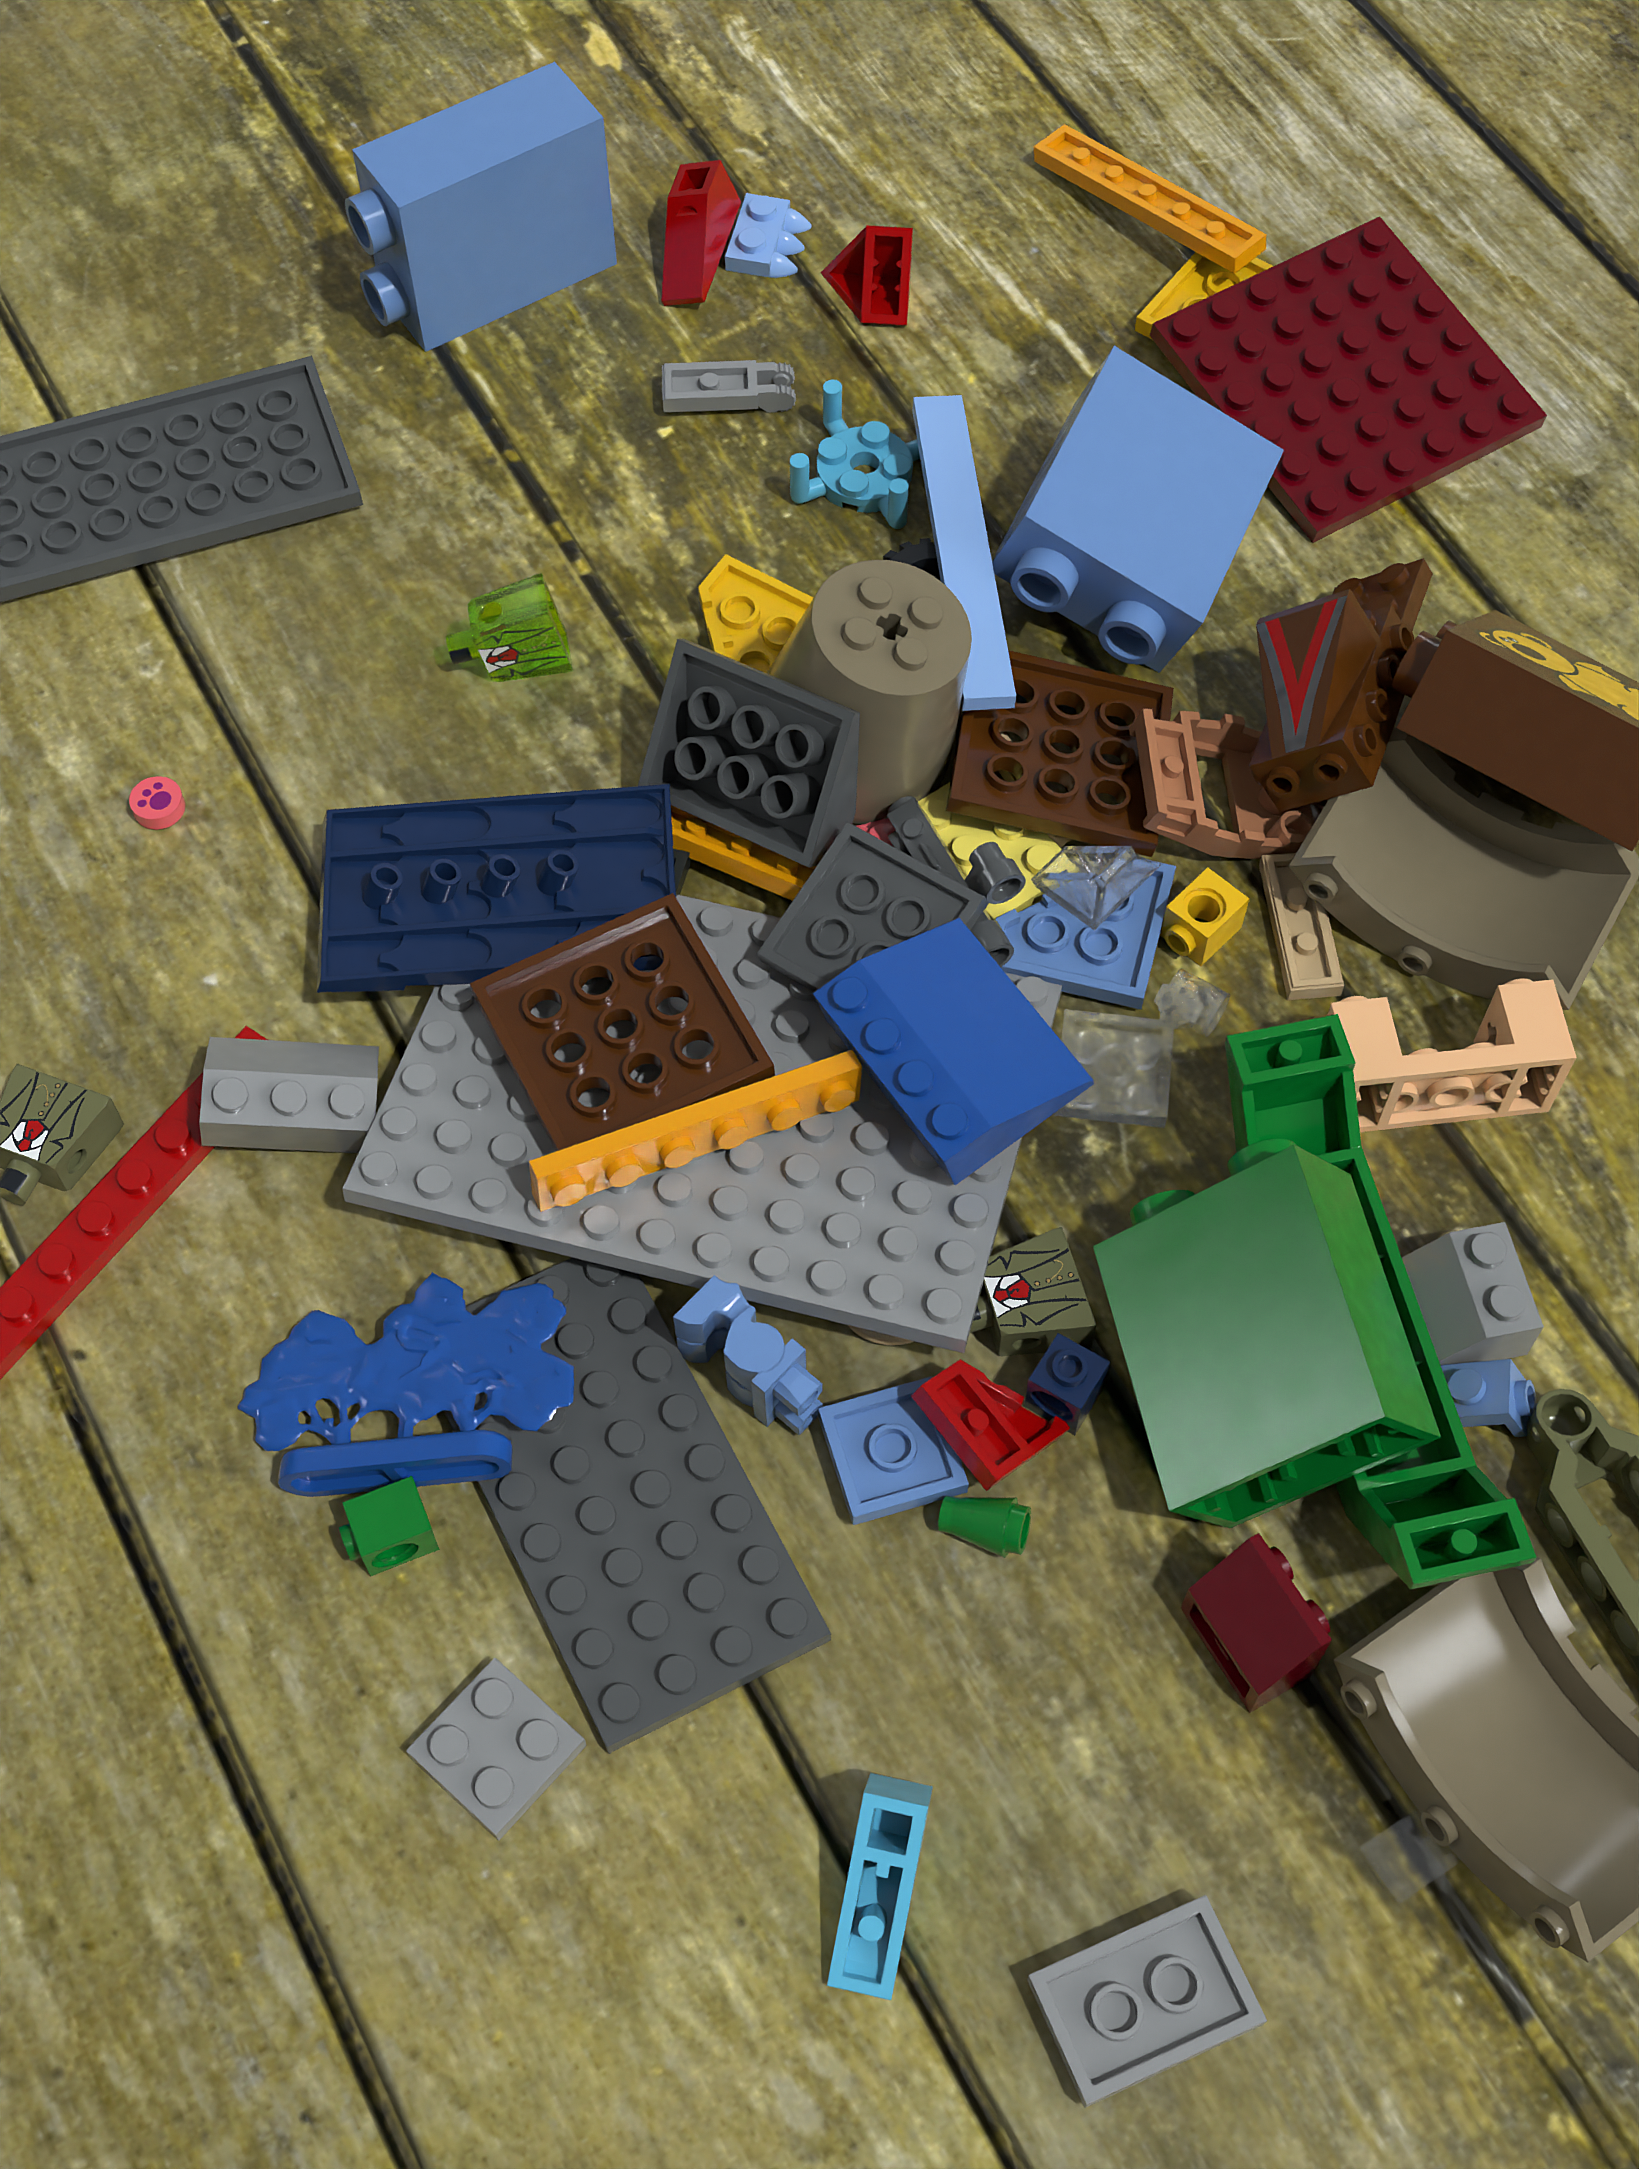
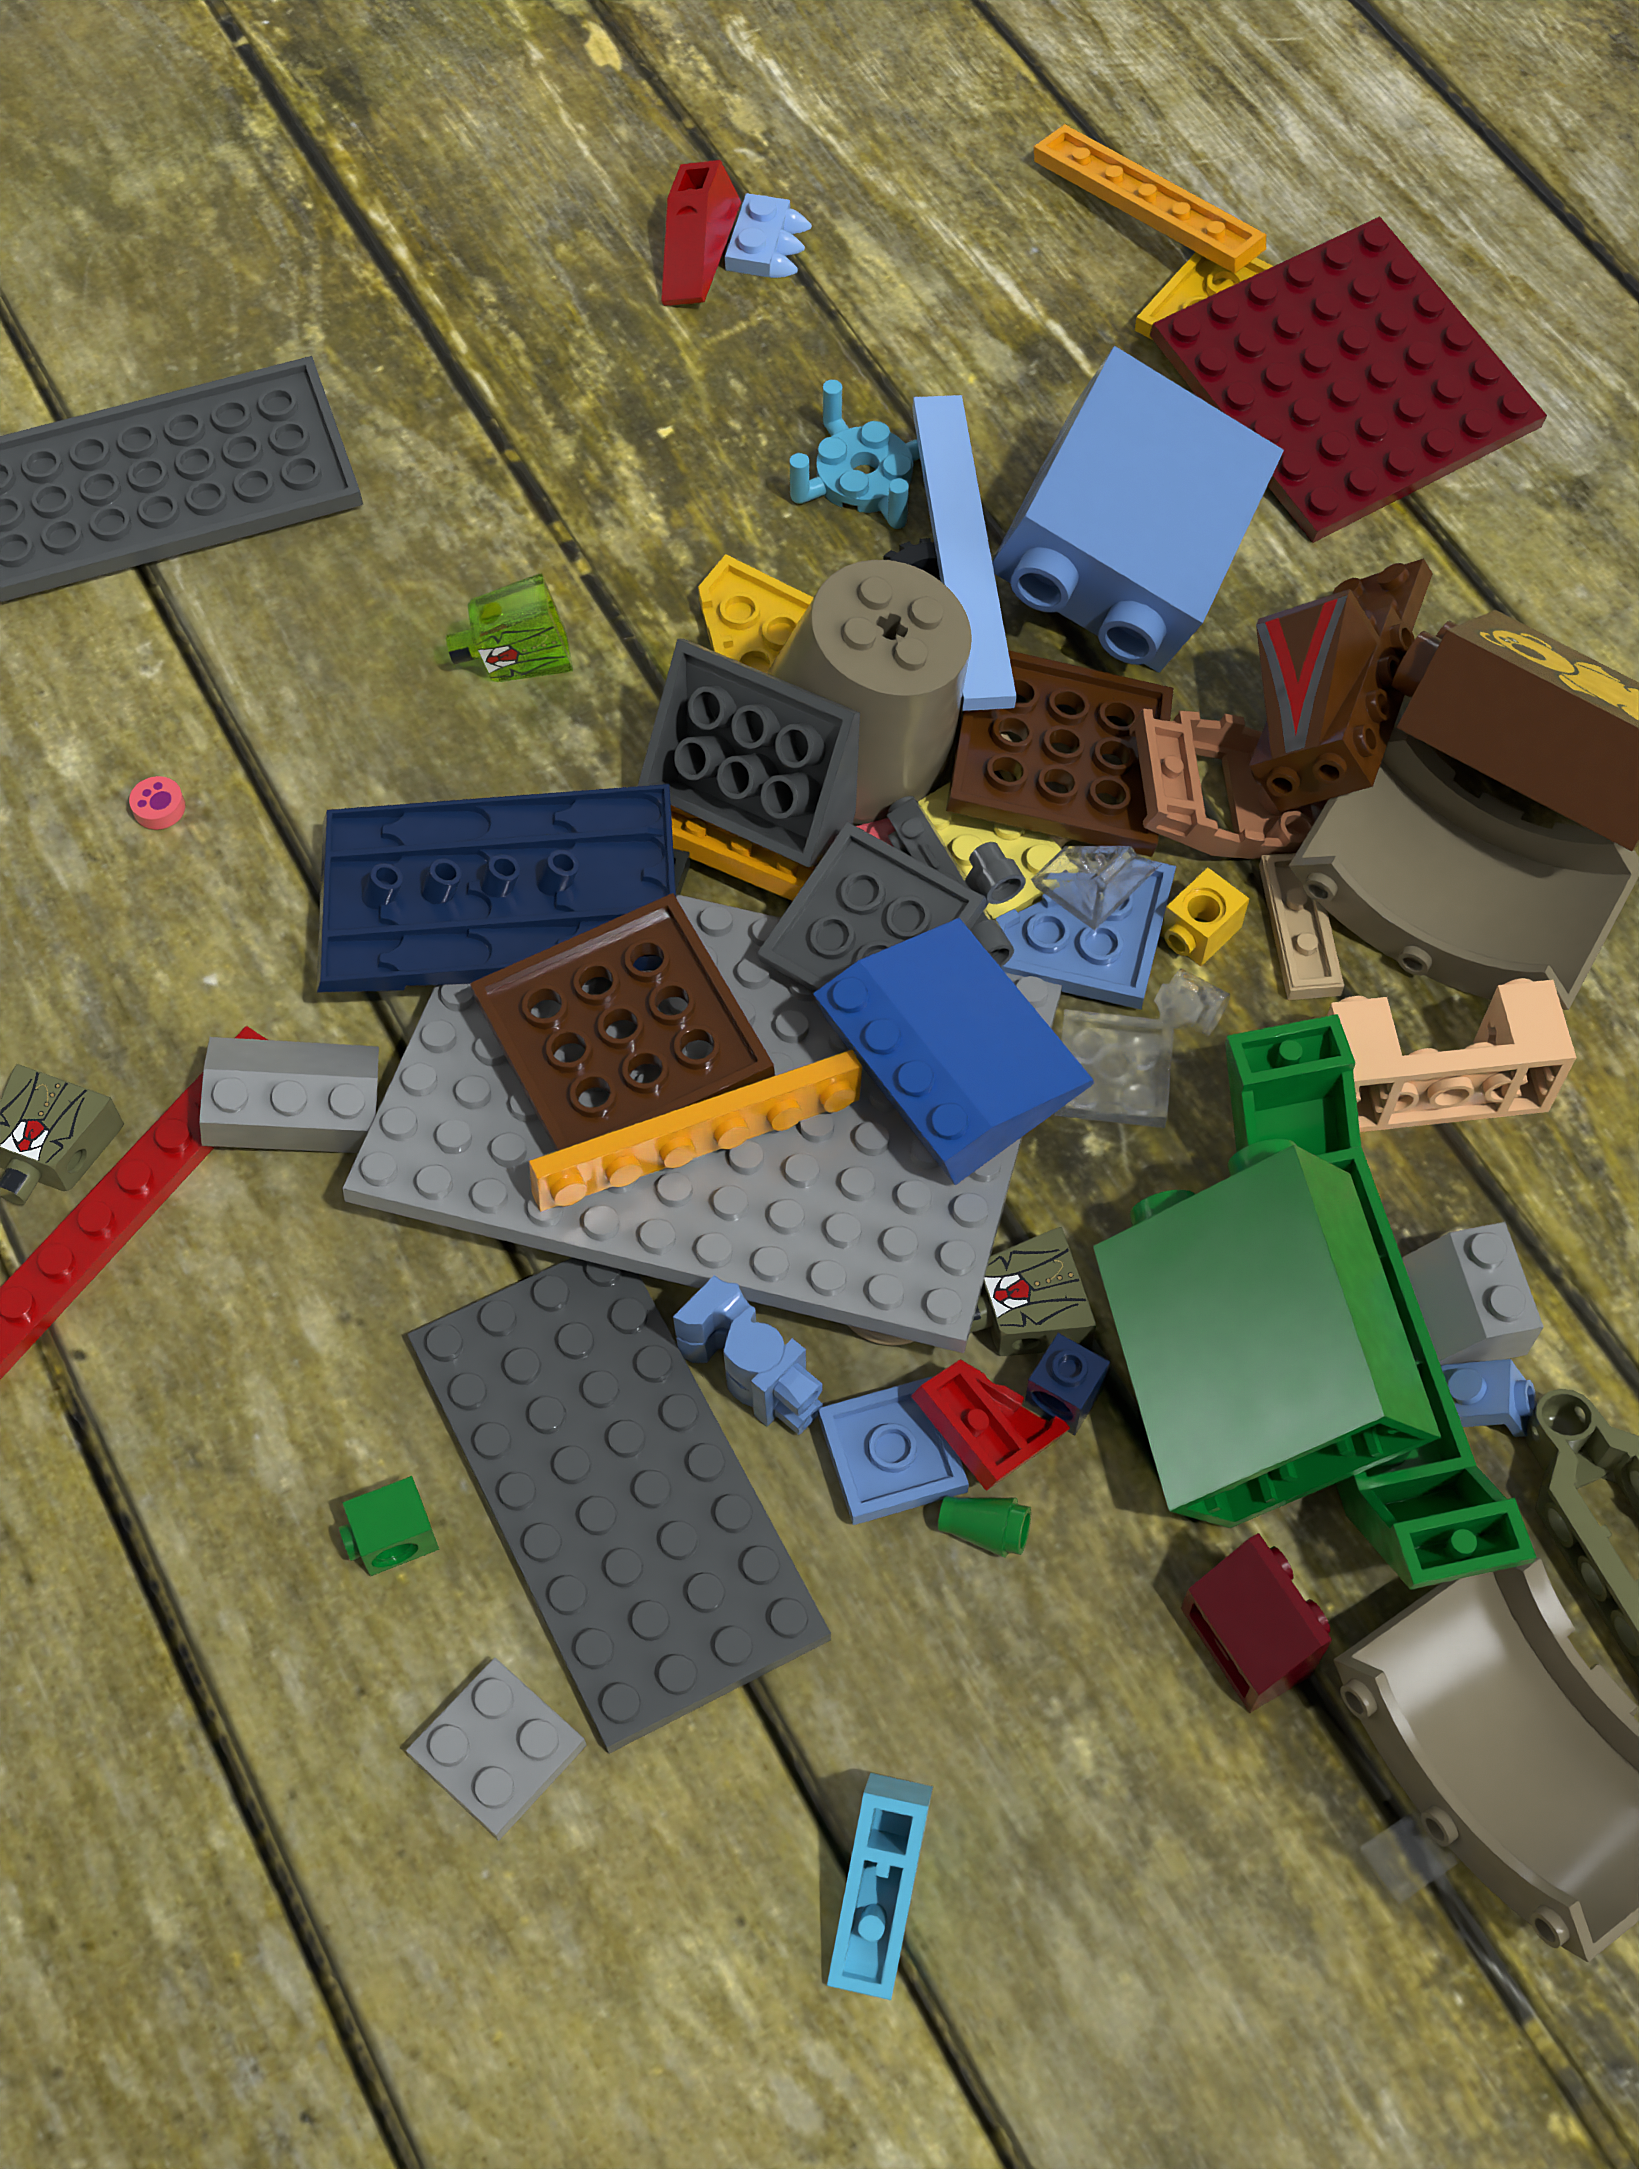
(425, 1363): blue plant -> none
(484, 207): medium blue brick -> none
(727, 386): light grey hinge -> none
(875, 274): red slope -> none
(1145, 2000): light grey plate -> none

